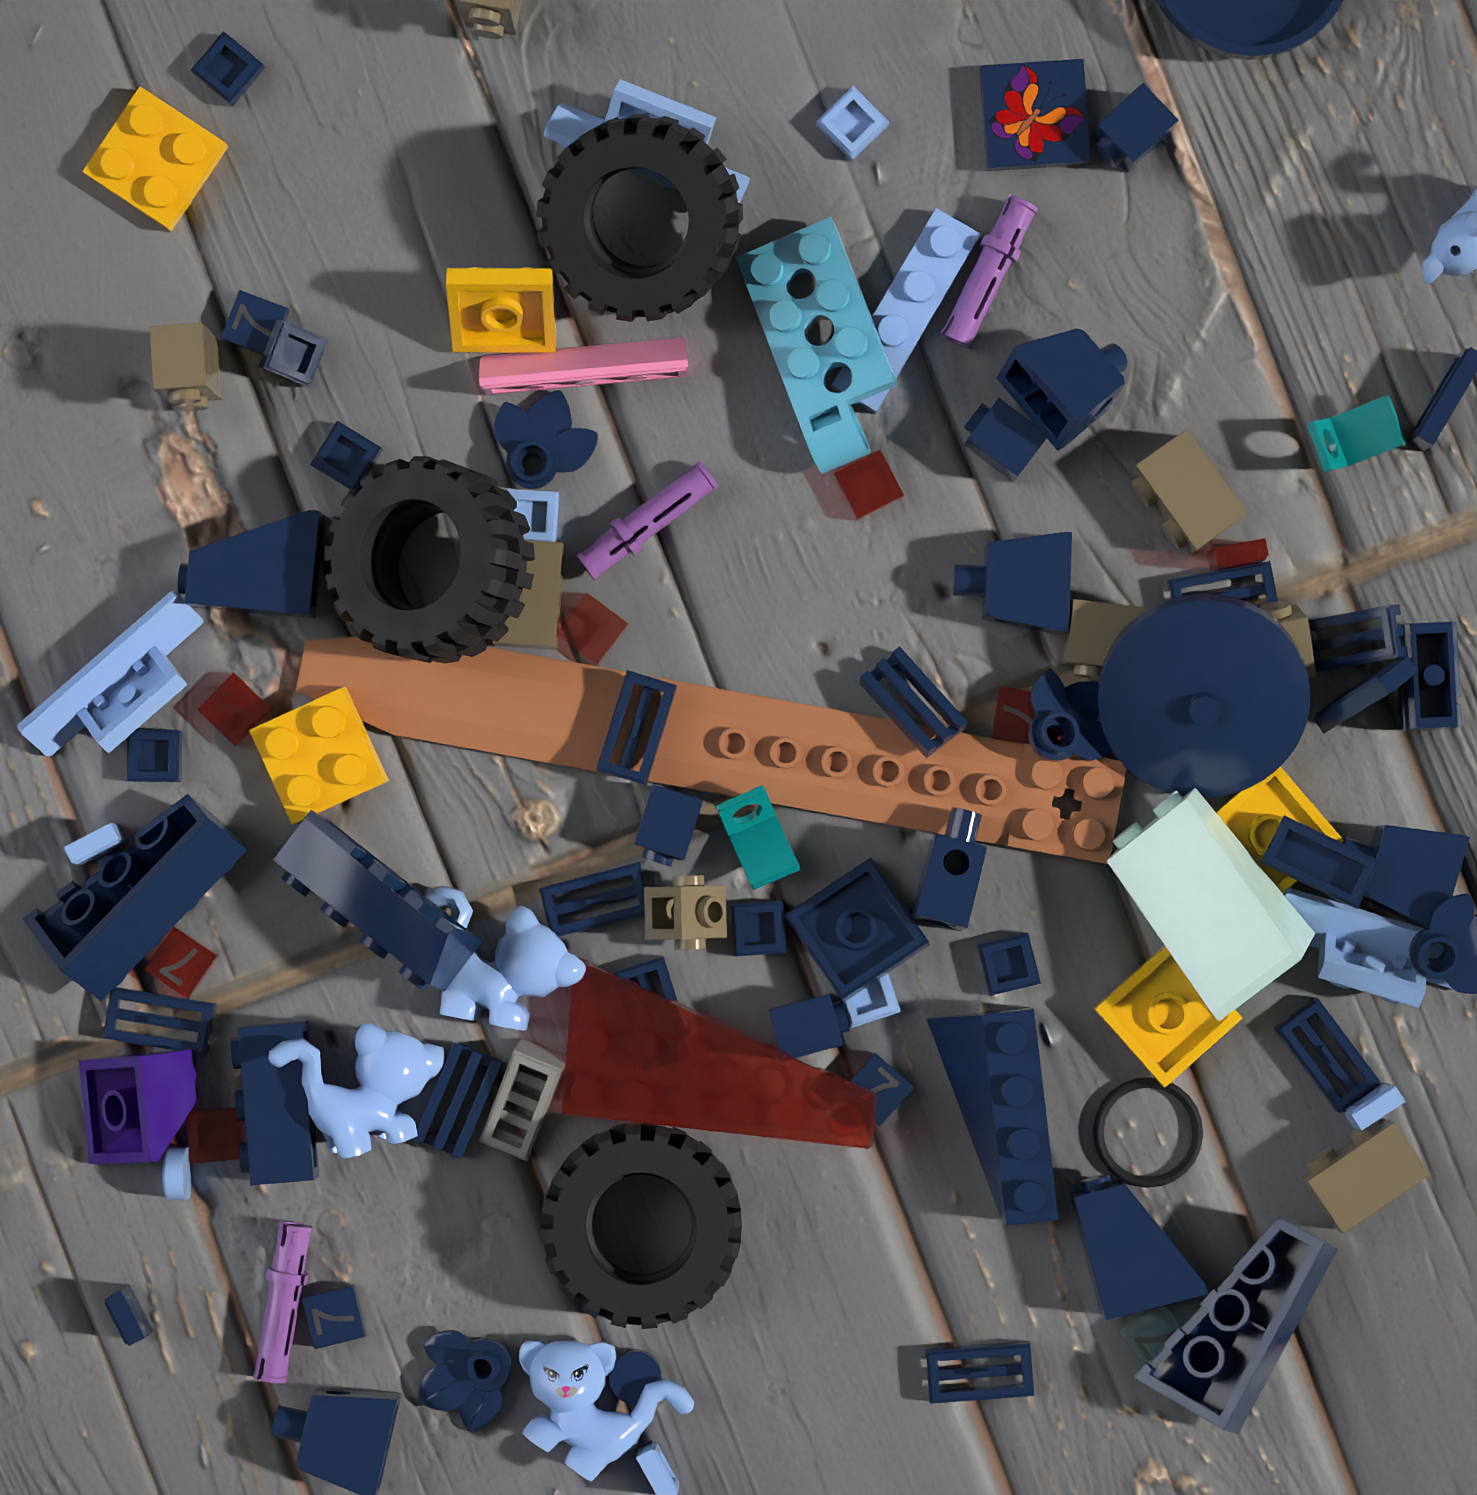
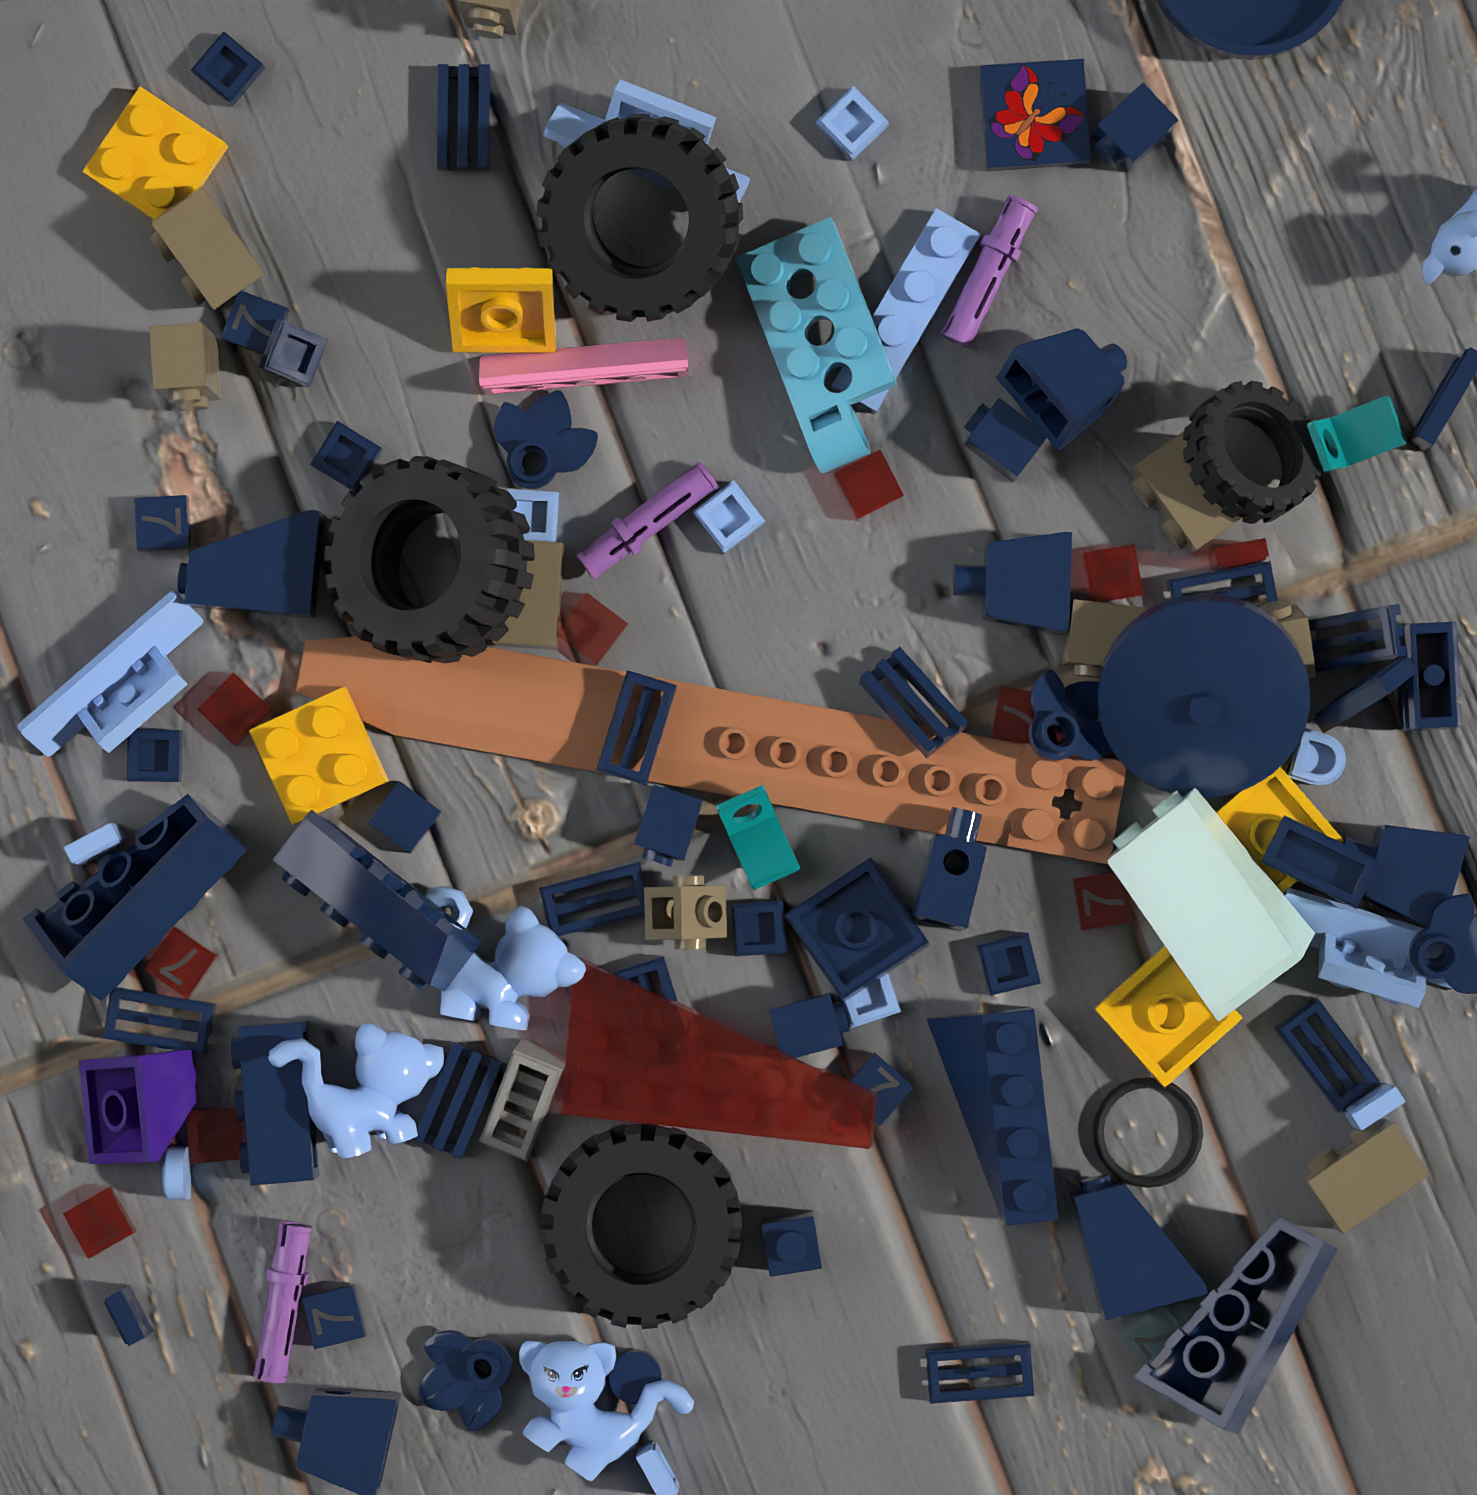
(99, 1222): none -> clear red tile
(162, 523): none -> dark blue tile
(205, 248): none -> dark tan brick
(405, 817): none -> dark blue tile
(463, 74): none -> dark blue tile
(728, 517): none -> light blue tile
(791, 1243): none -> dark blue brick
(1101, 901): none -> clear red tile
(1112, 574): none -> clear red tile
(1220, 477): none -> black tyre
(1316, 759): none -> light blue tile

